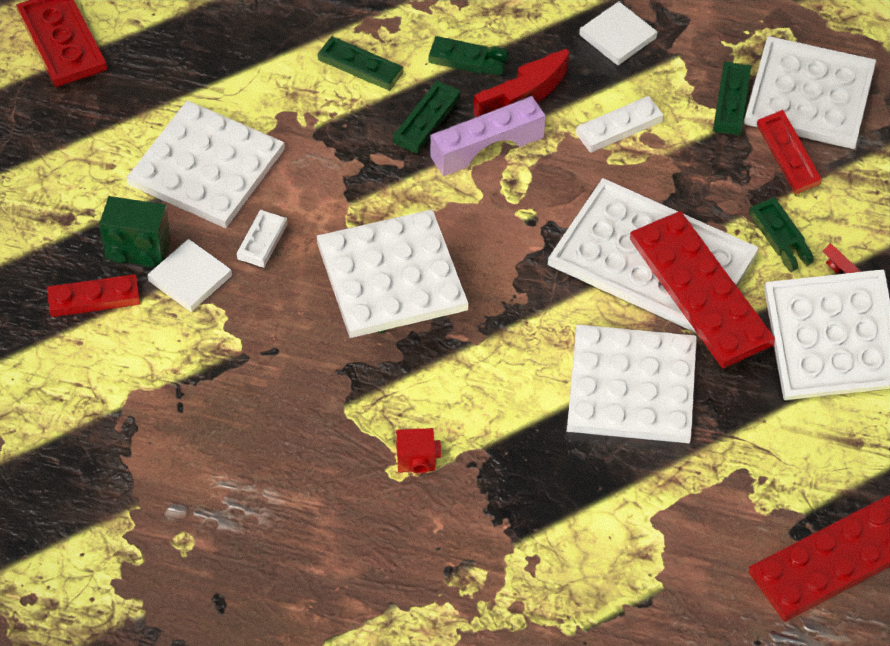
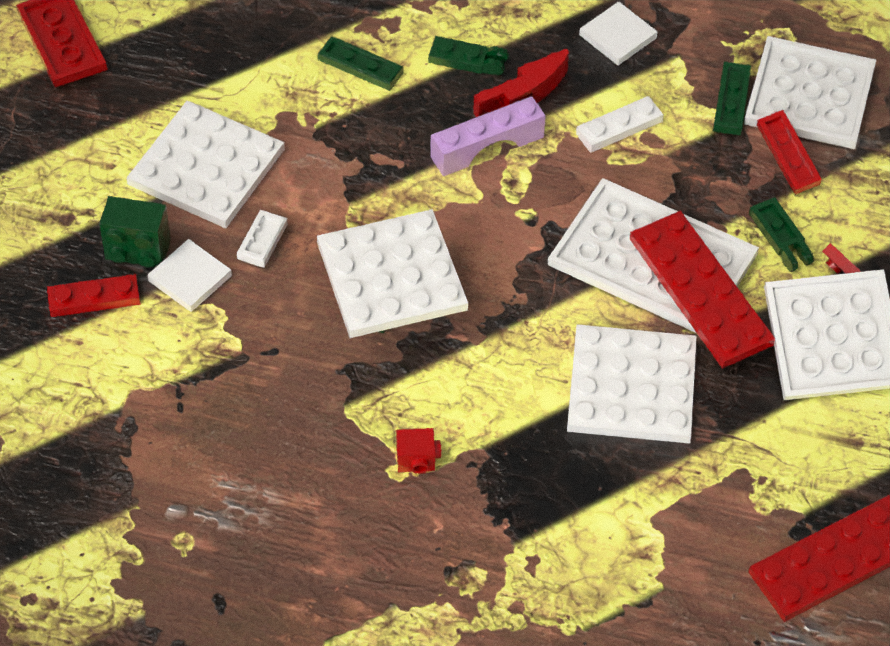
(426, 117): dark green plate -> none

